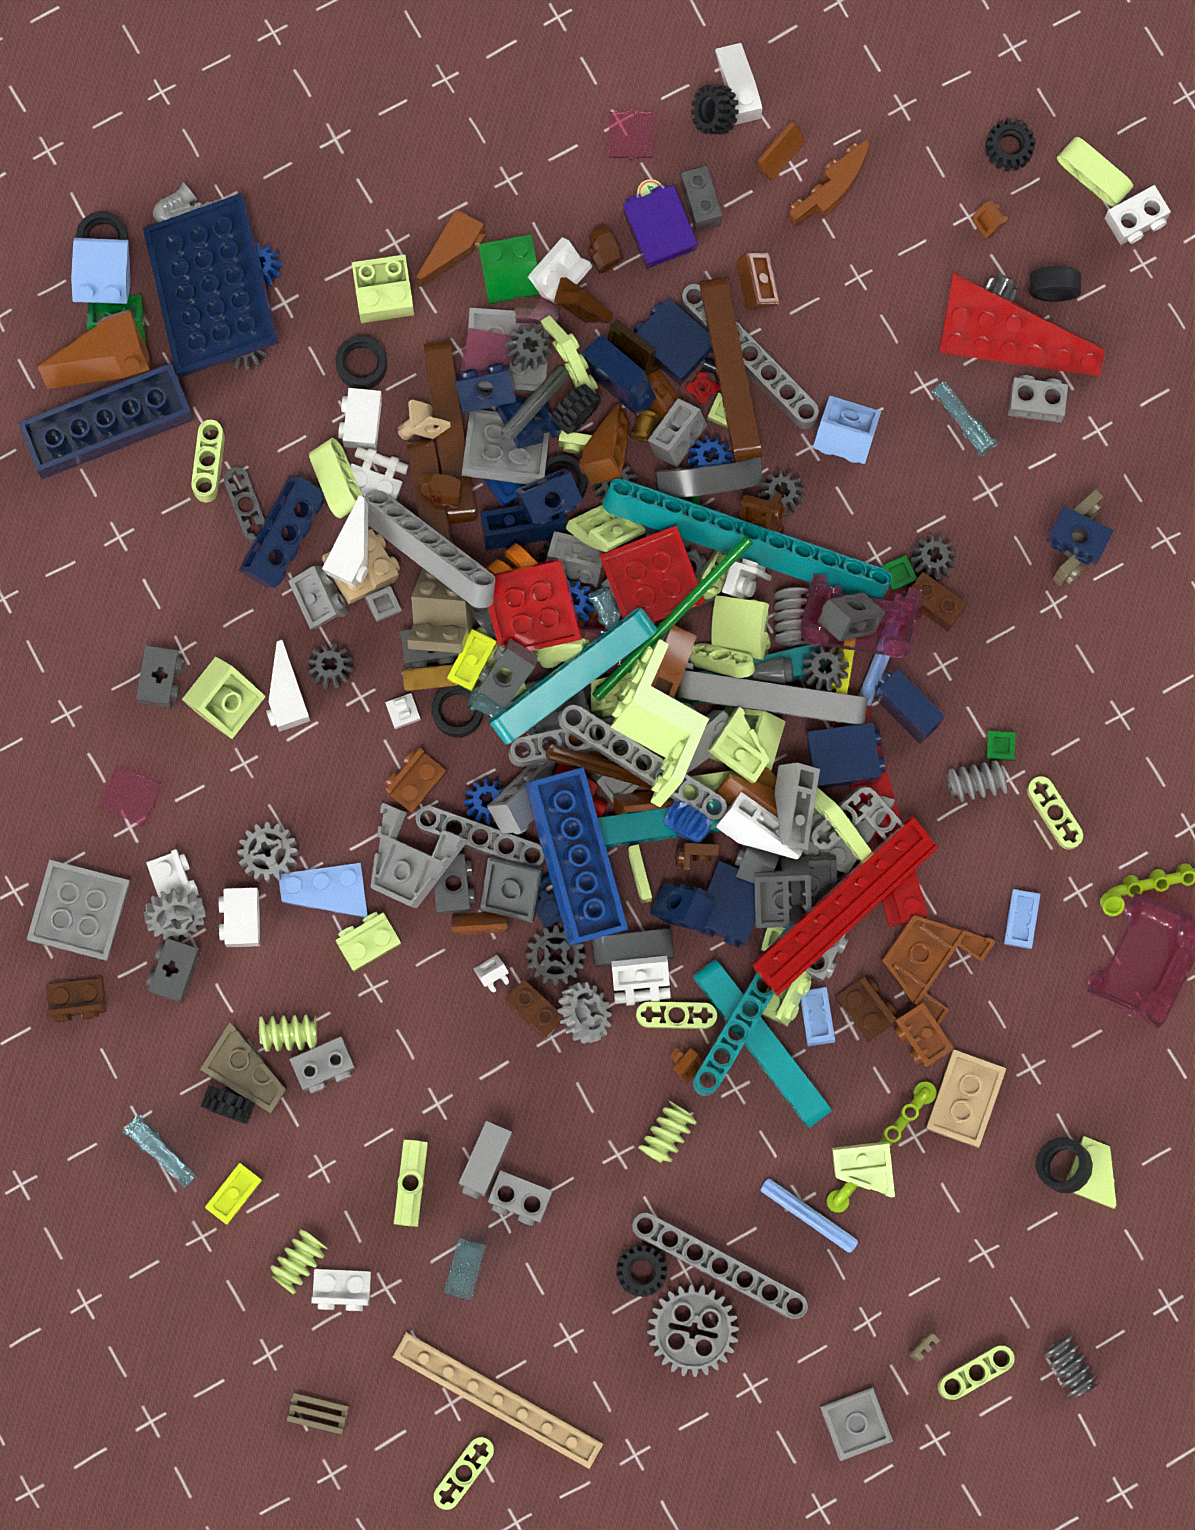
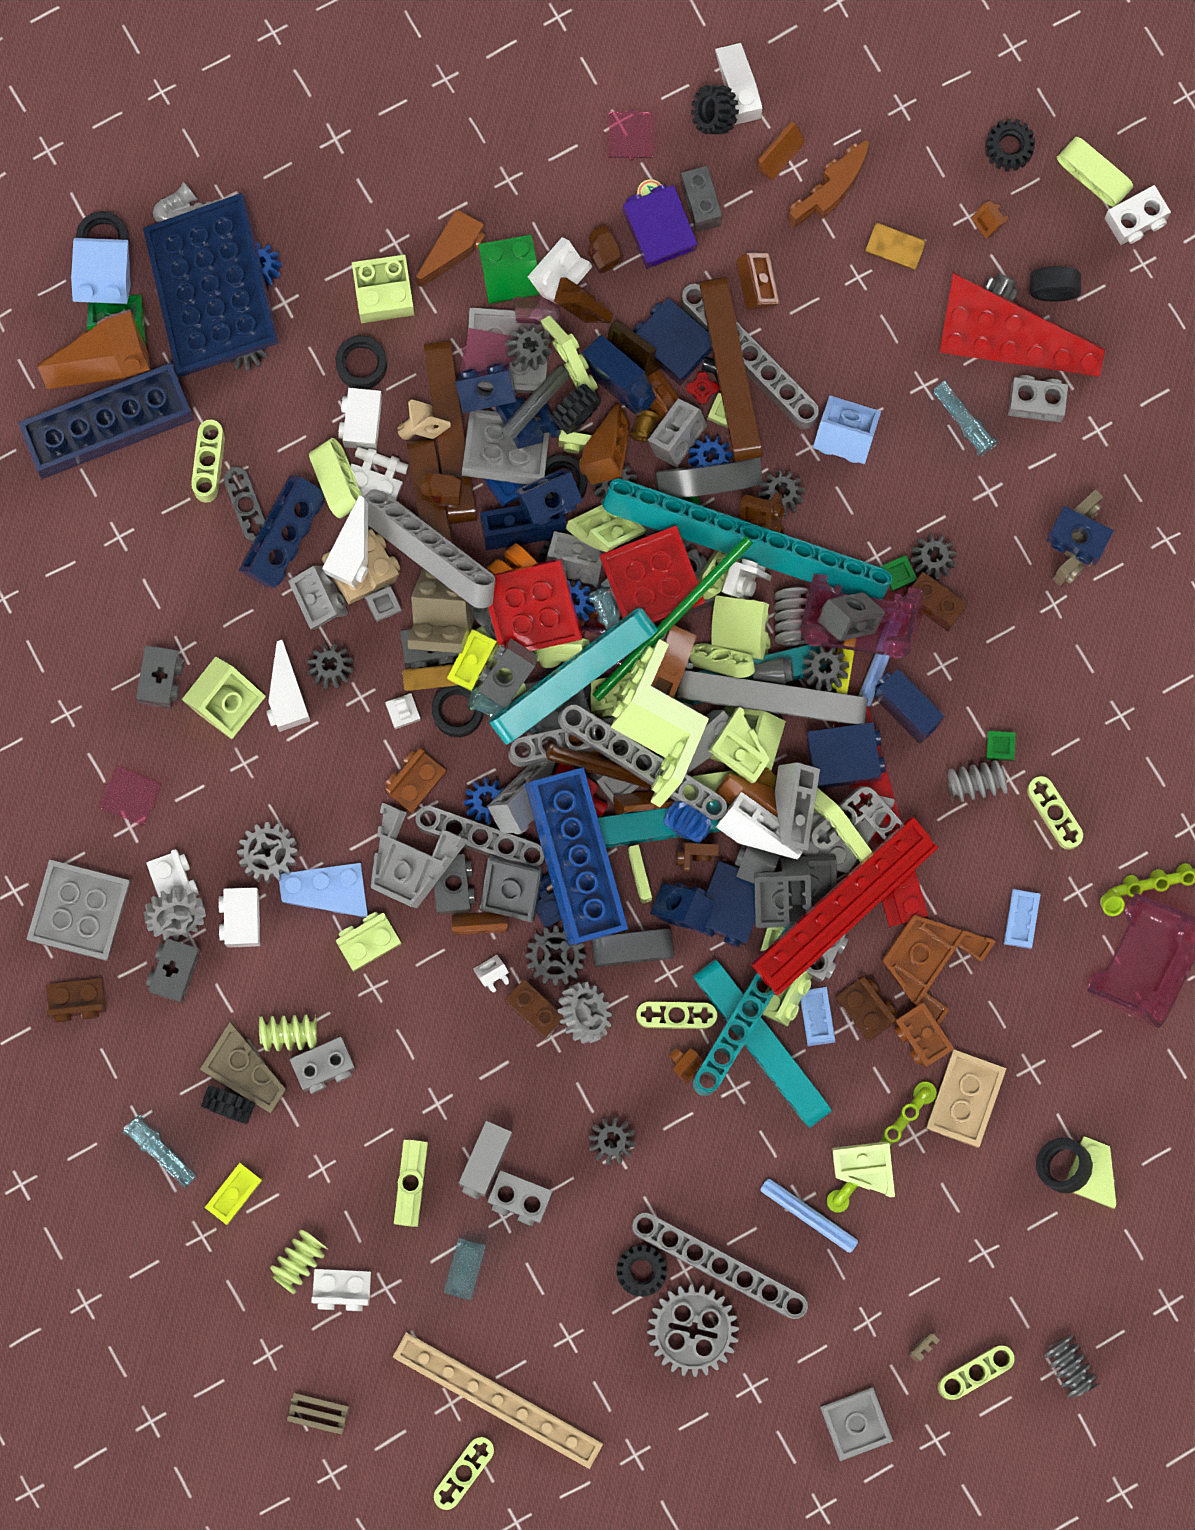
(603, 1137): none -> dark grey gear
(641, 974): white plate -> none
(668, 1133): yellowish green piece -> none
(895, 246): none -> pearl gold slope

